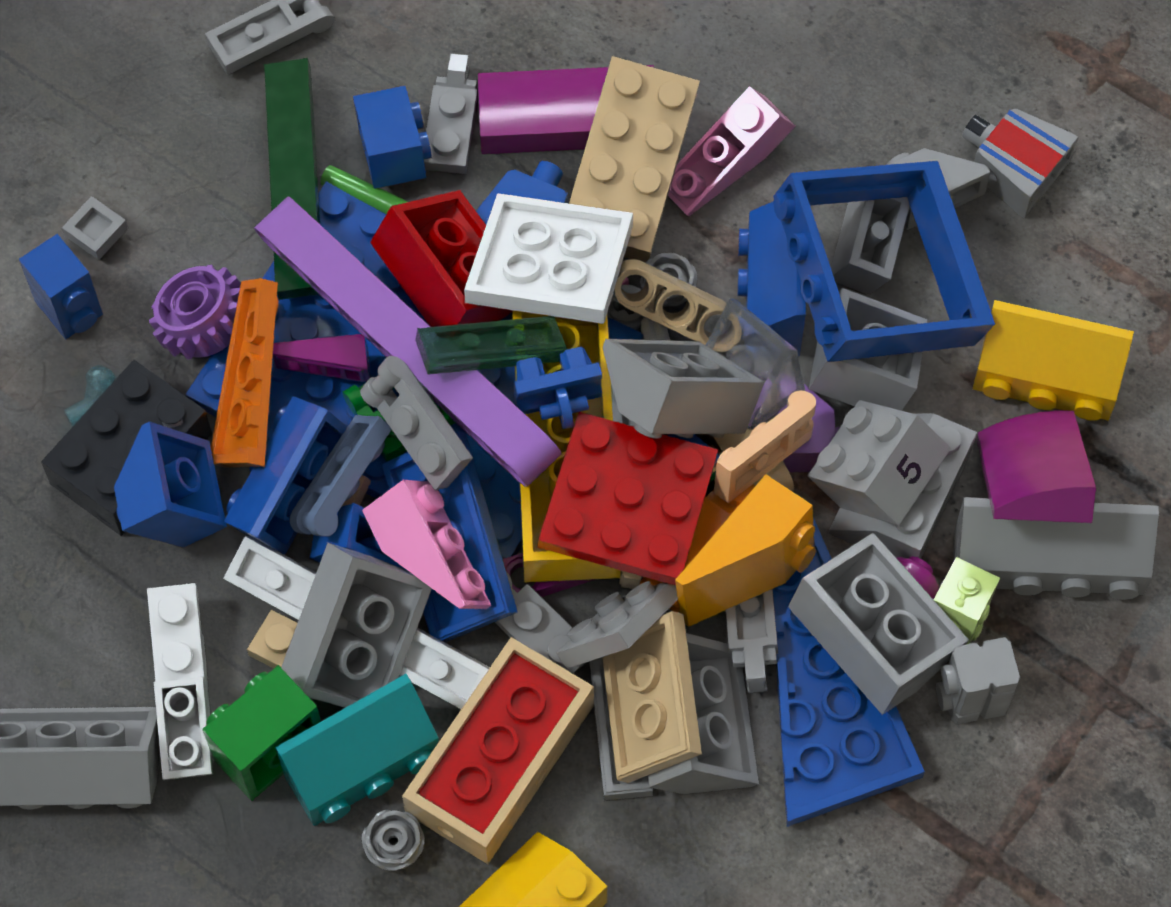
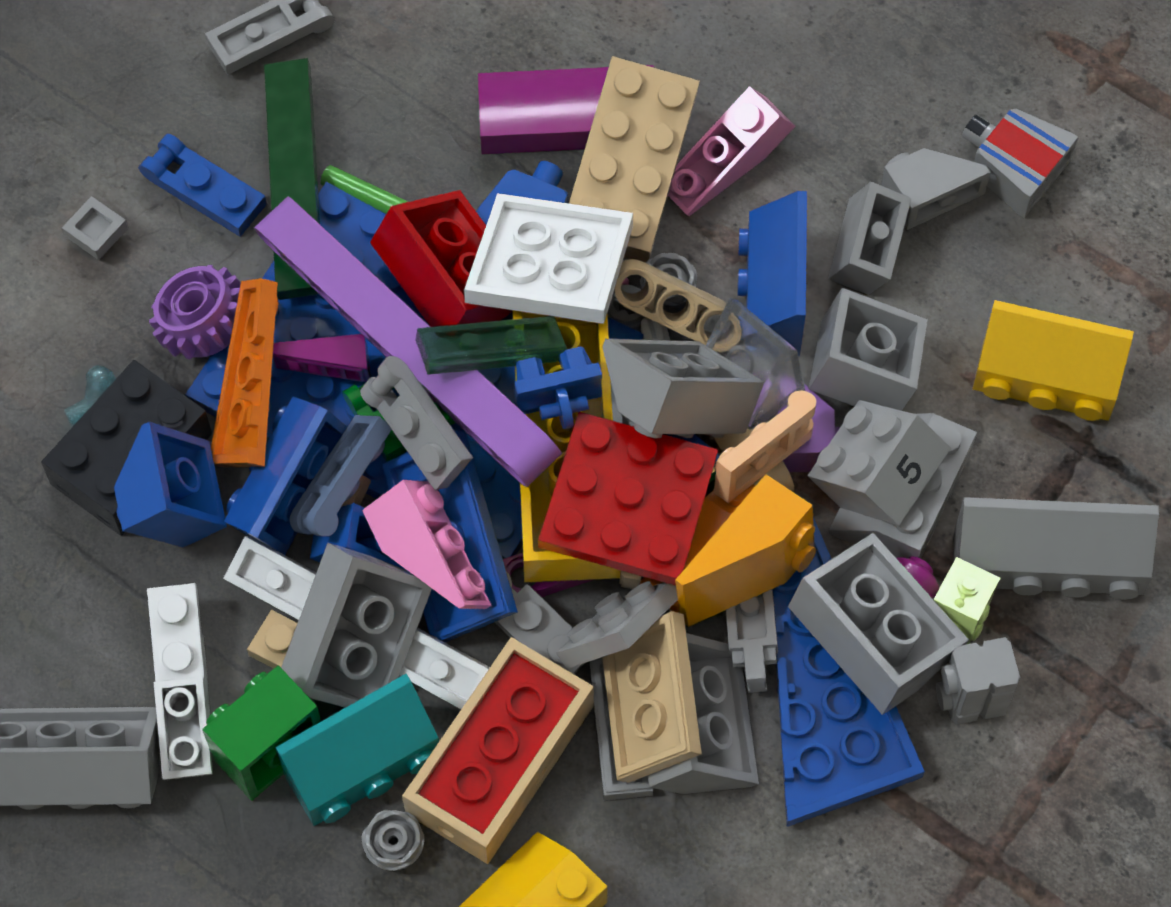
(61, 287): blue brick -> none
(203, 185): none -> blue plate
(391, 136): blue brick -> none
(452, 118): light grey hinge -> none
(942, 239): blue window -> none
(1037, 468): magenta slope -> none

